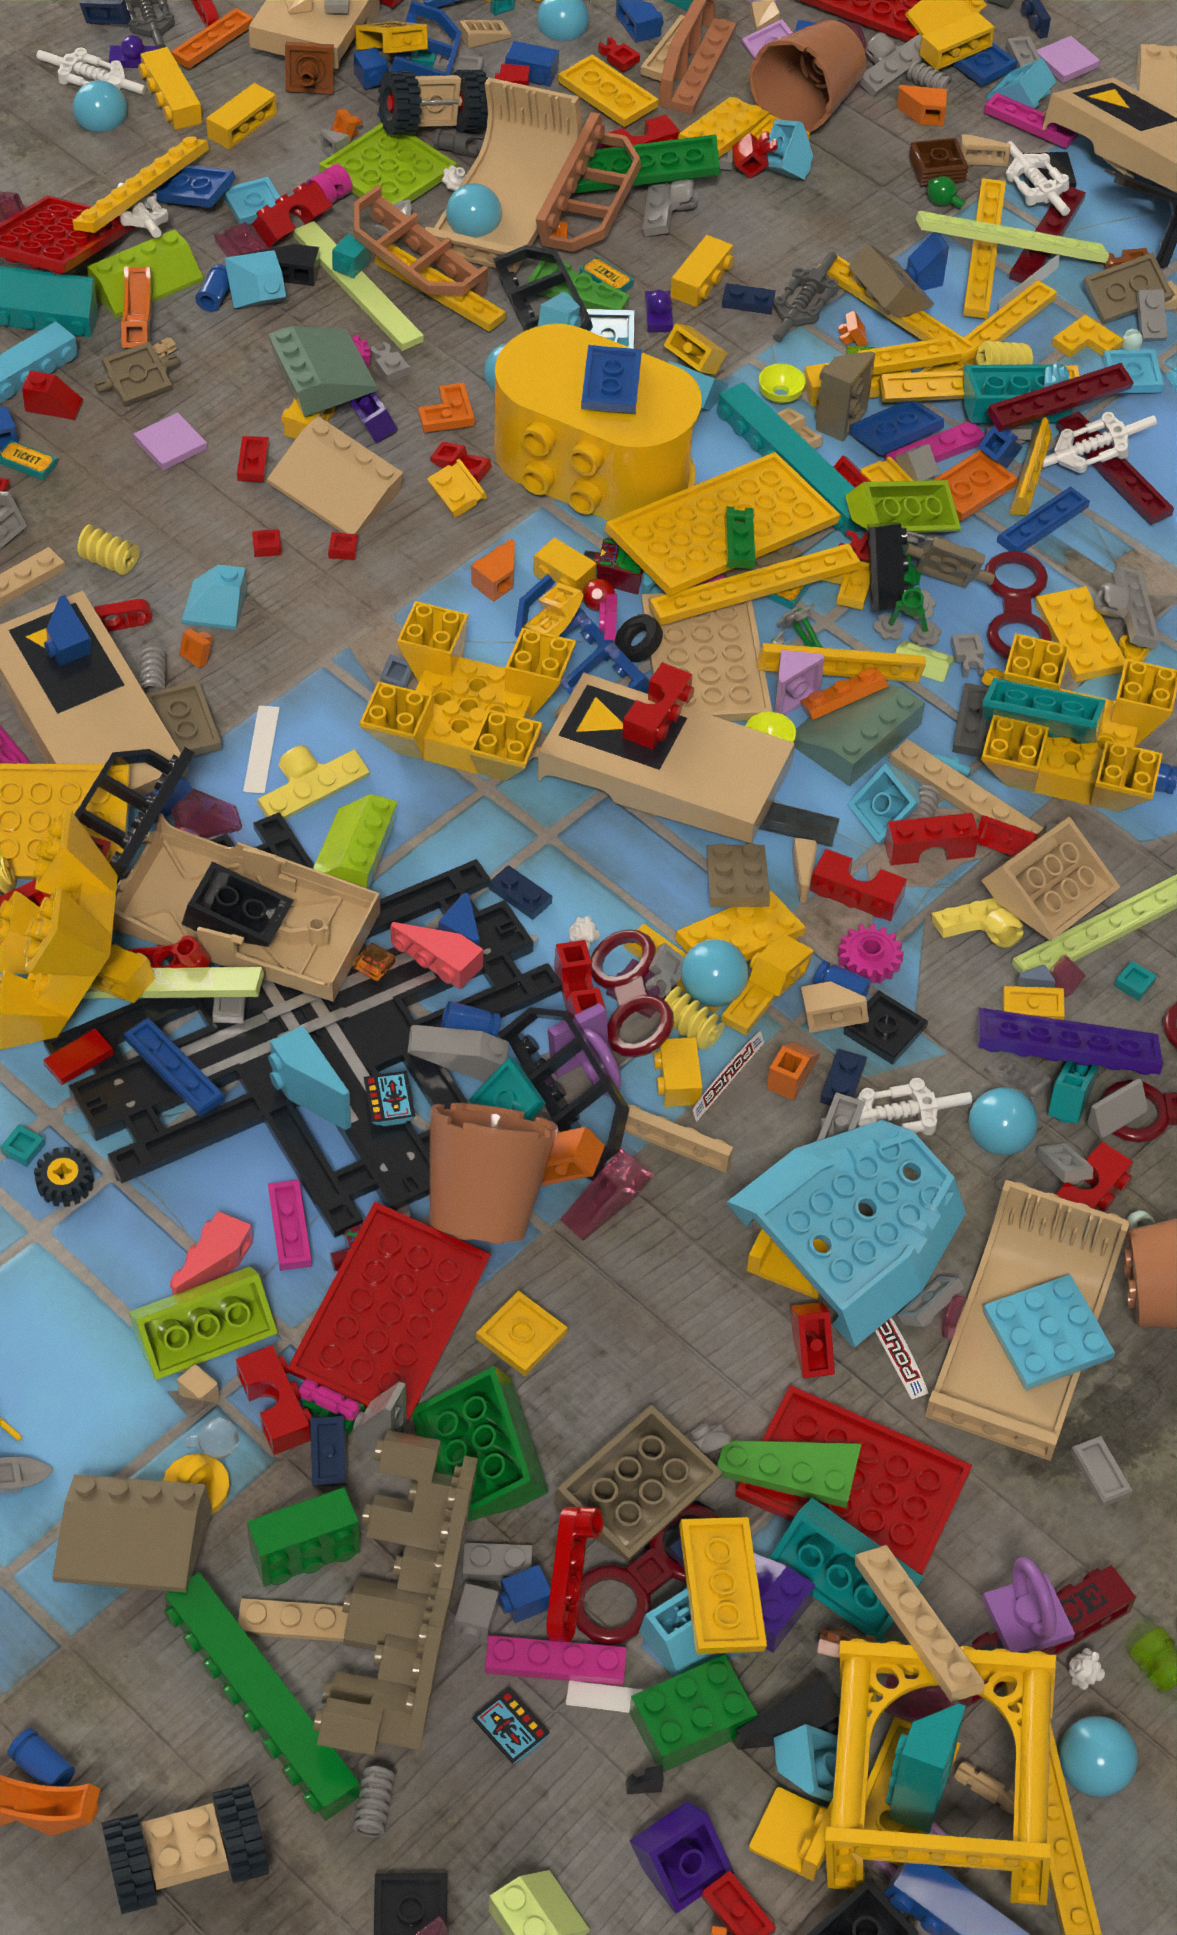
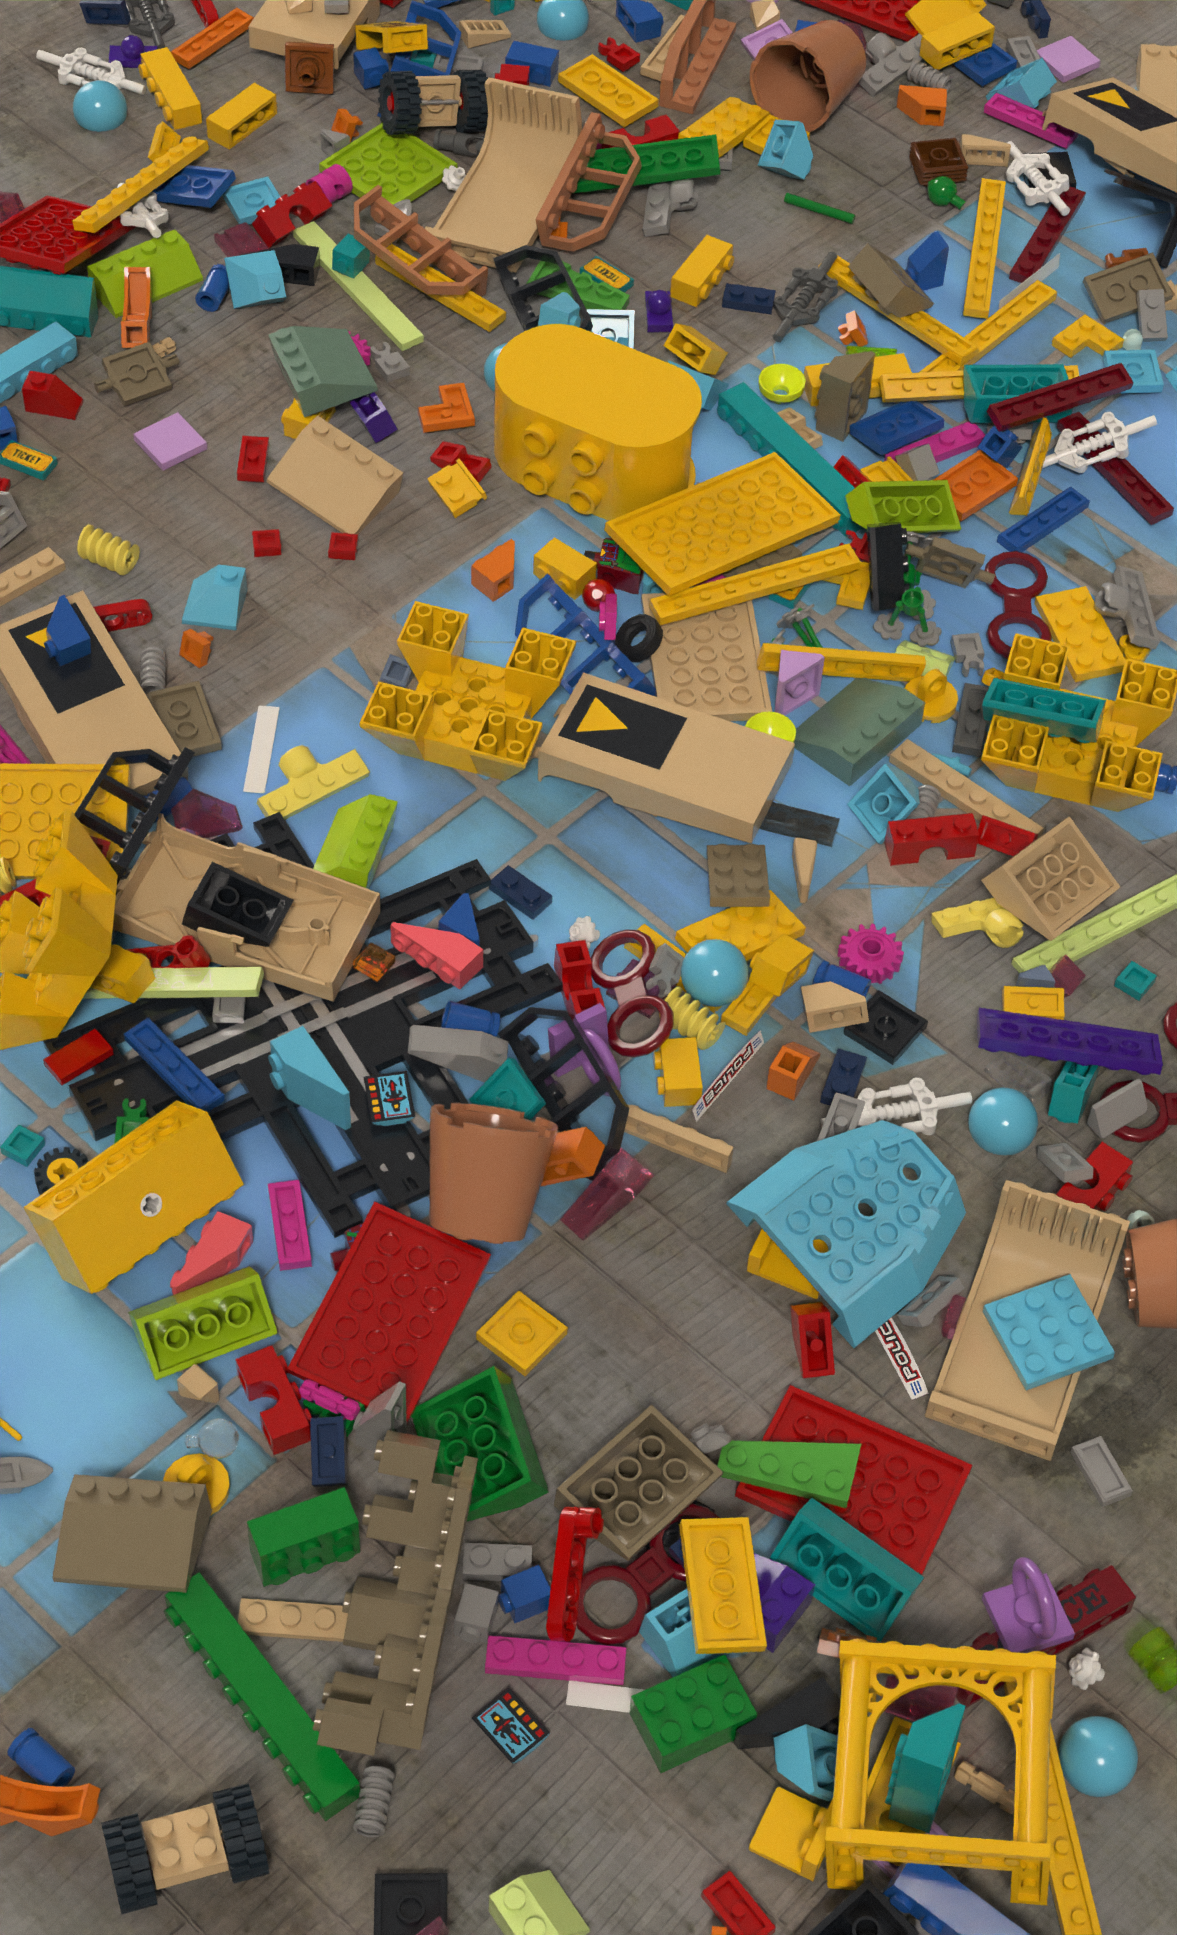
(132, 1119): none -> green plate
(134, 1196): none -> yellow piece
(163, 140): none -> yellow plate
(473, 210): medium azure piece -> none
(559, 609): yellow slope -> none
(611, 379): blue plate -> none
(648, 1783): black tile -> none
(650, 723): red arch -> none
(681, 1855): dark purple slope -> none
(739, 538): green plate -> none
(751, 153): red brick -> none
(819, 208): none -> green bar
(844, 693): orange plate -> none
(877, 897): red arch -> none
(915, 355): yellow plate -> none
(919, 1624): tan plate -> none
(937, 693): none -> yellow tile
(1003, 353): light yellow piece -> none
(1012, 236): yellowish green tile -> none
(1055, 374): medium azure plate -> none

